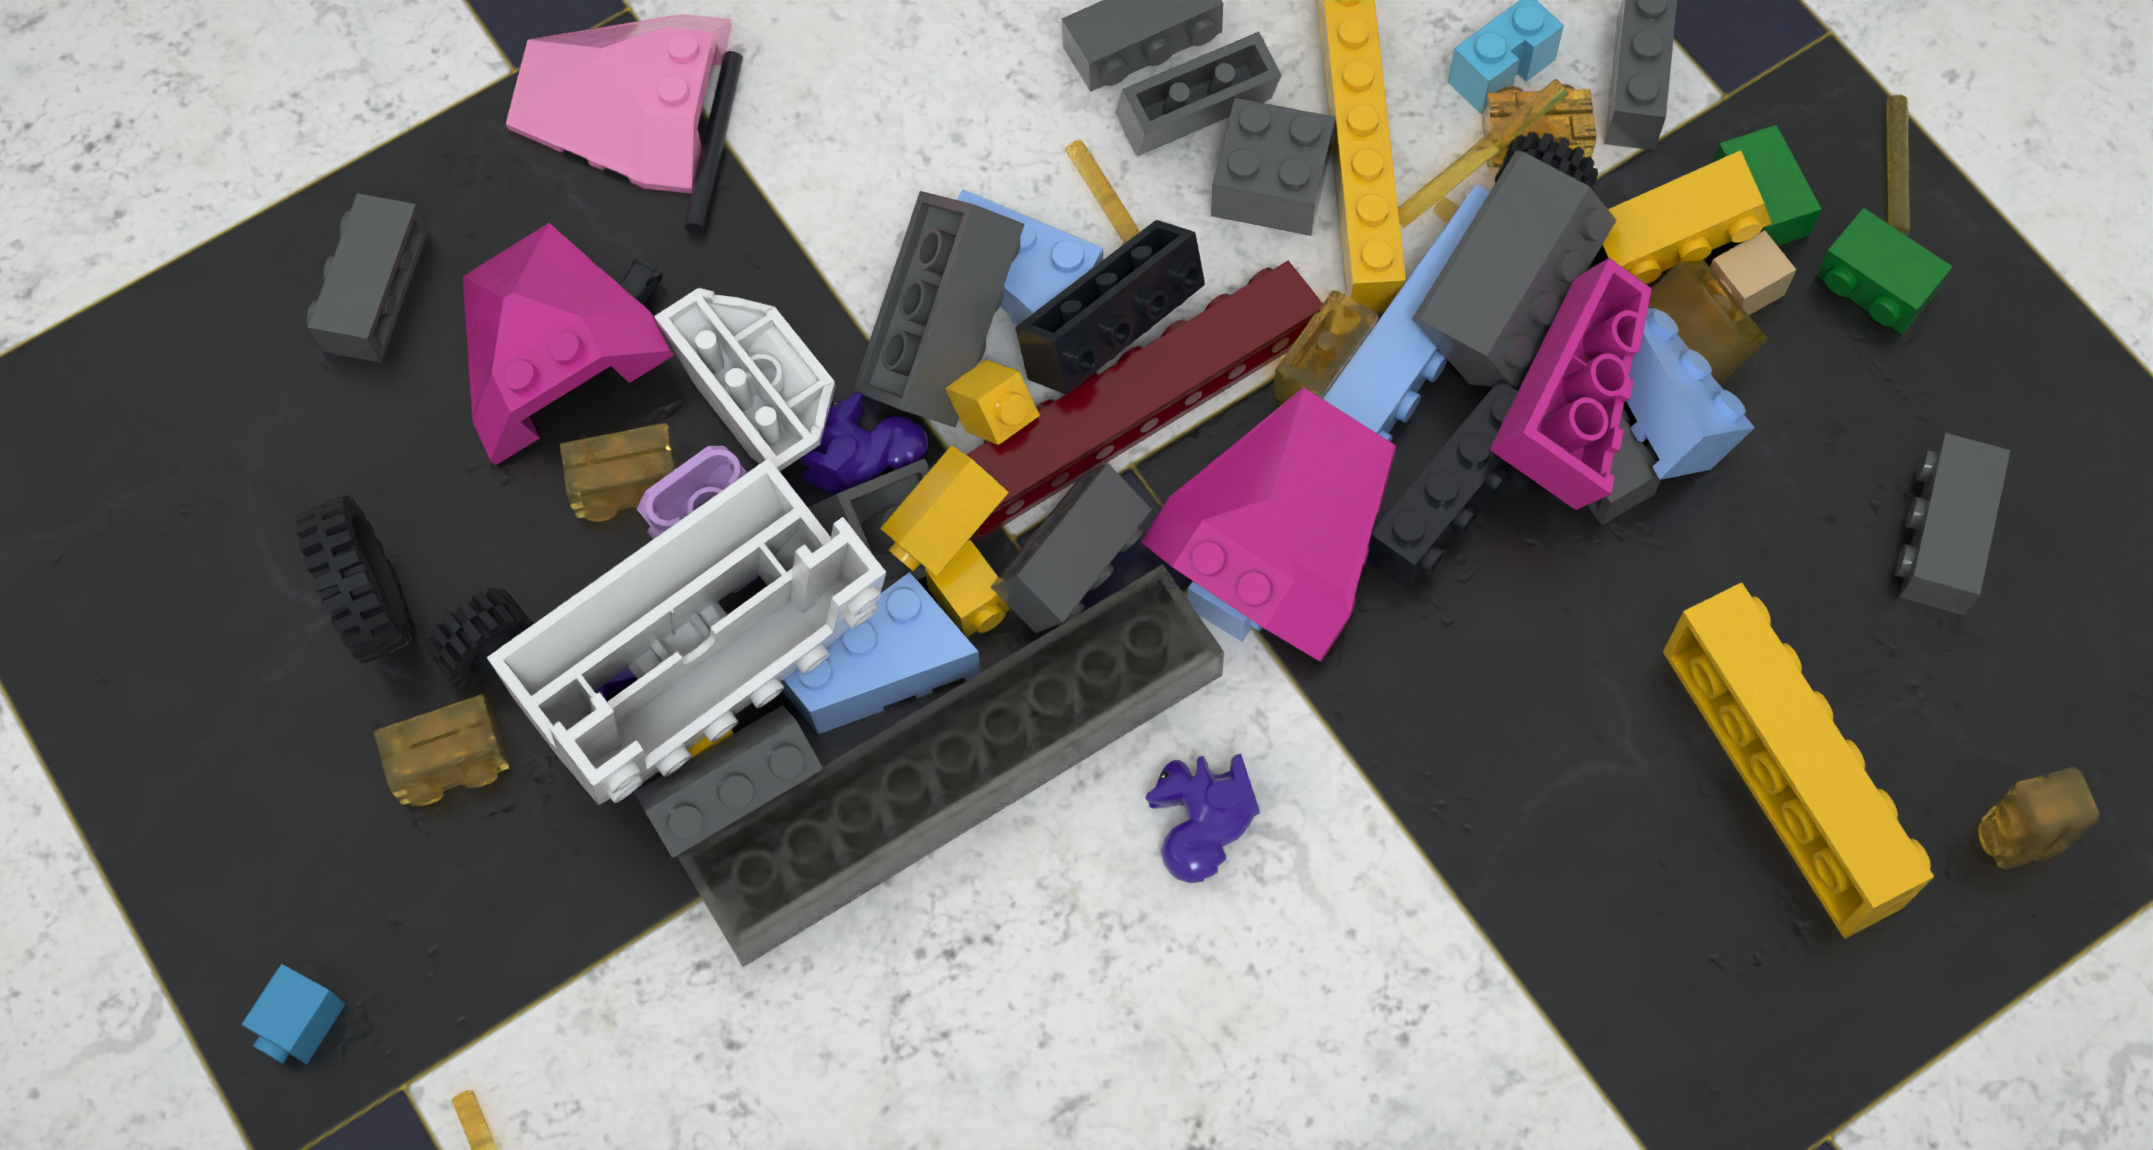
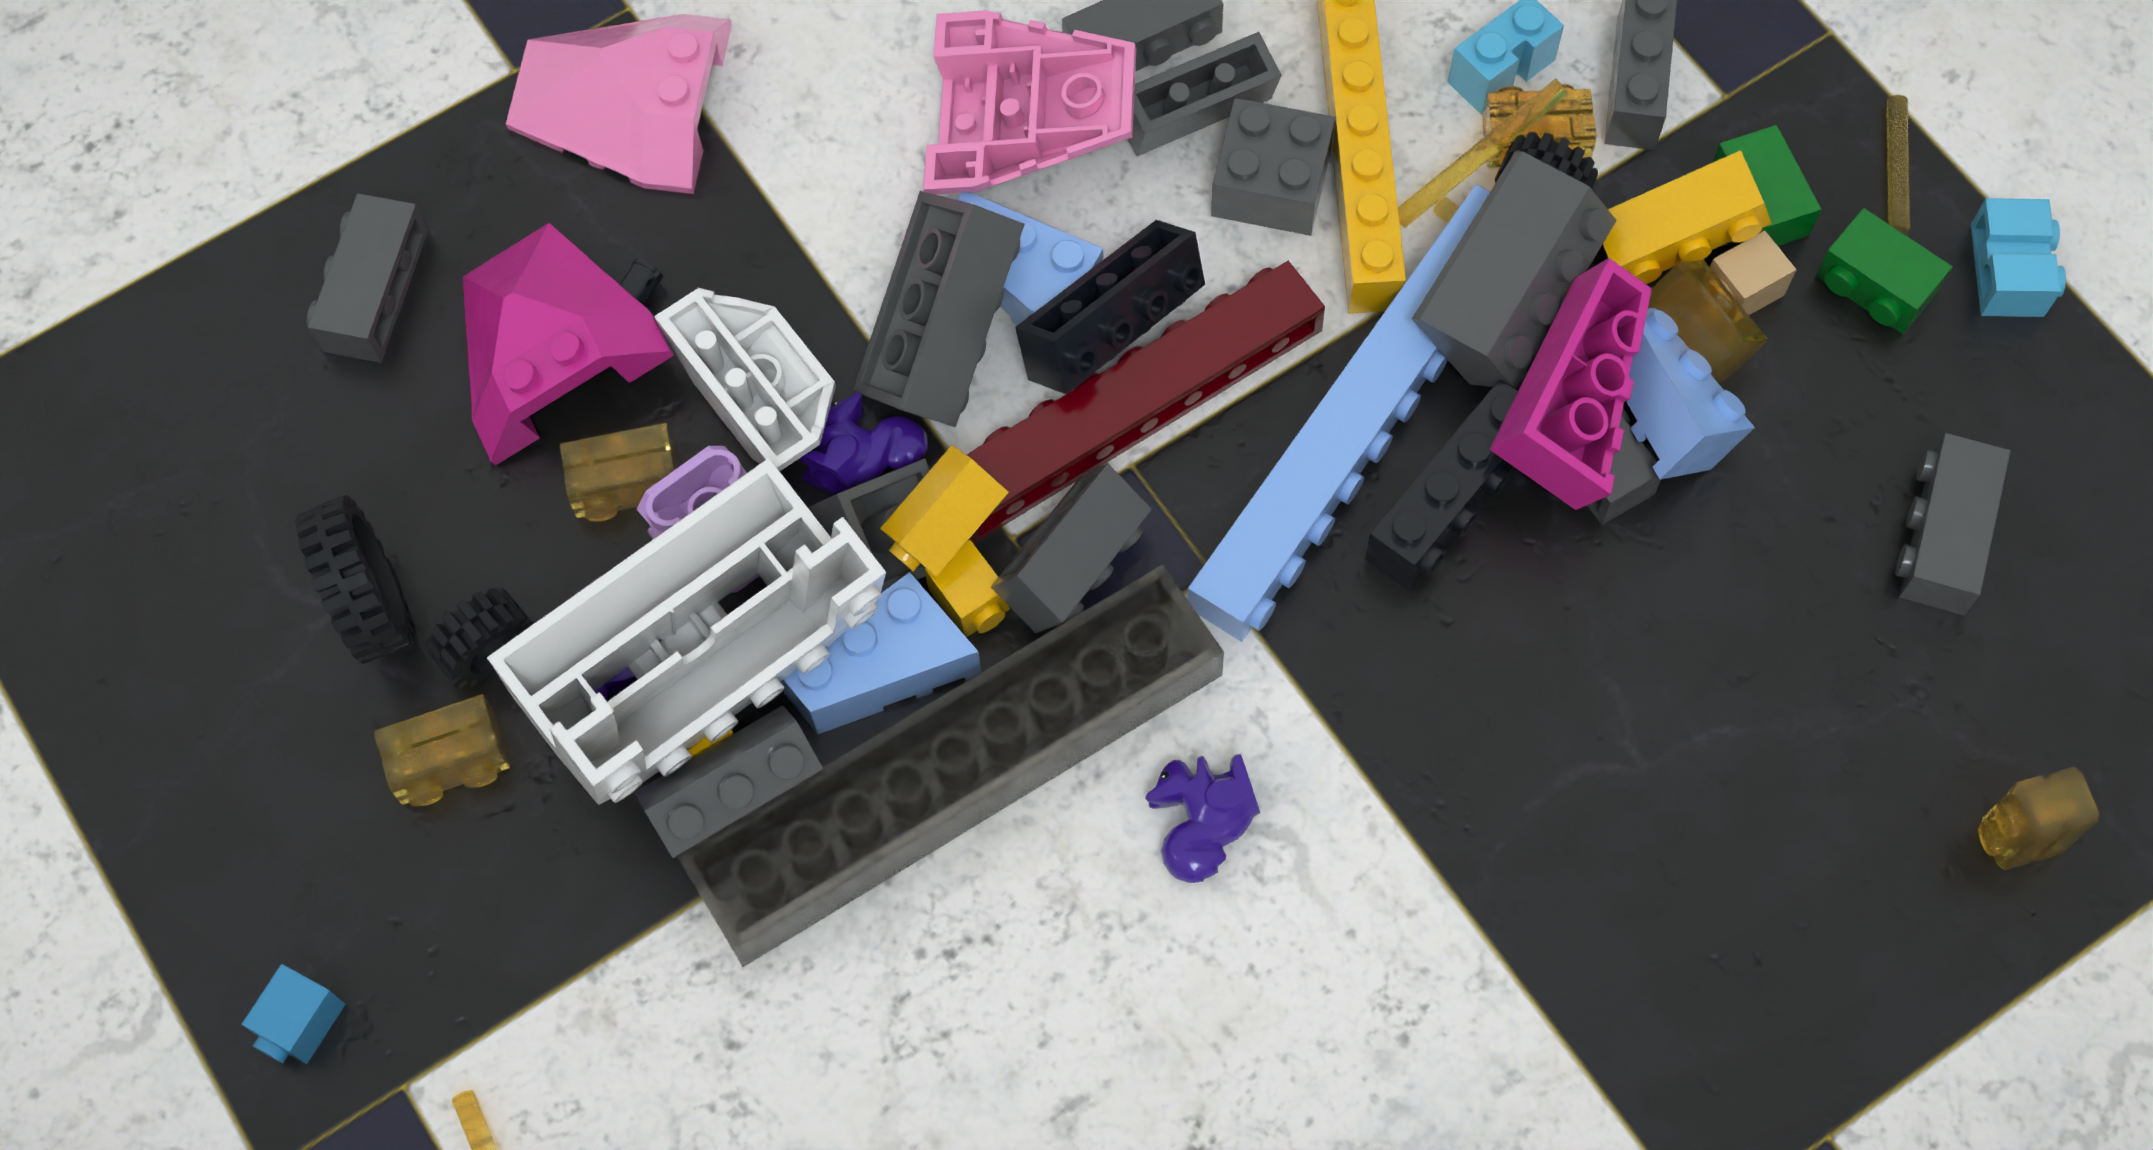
(713, 142): black bar -> none
(992, 401): yellow brick -> none
(1023, 99): none -> bright pink wedge
(1102, 190): clear yellow bar -> none
(1283, 521): dark pink wedge -> none
(1324, 347): clear yellow brick -> none
(1796, 760): yellow brick -> none
(2015, 258): none -> medium azure brick

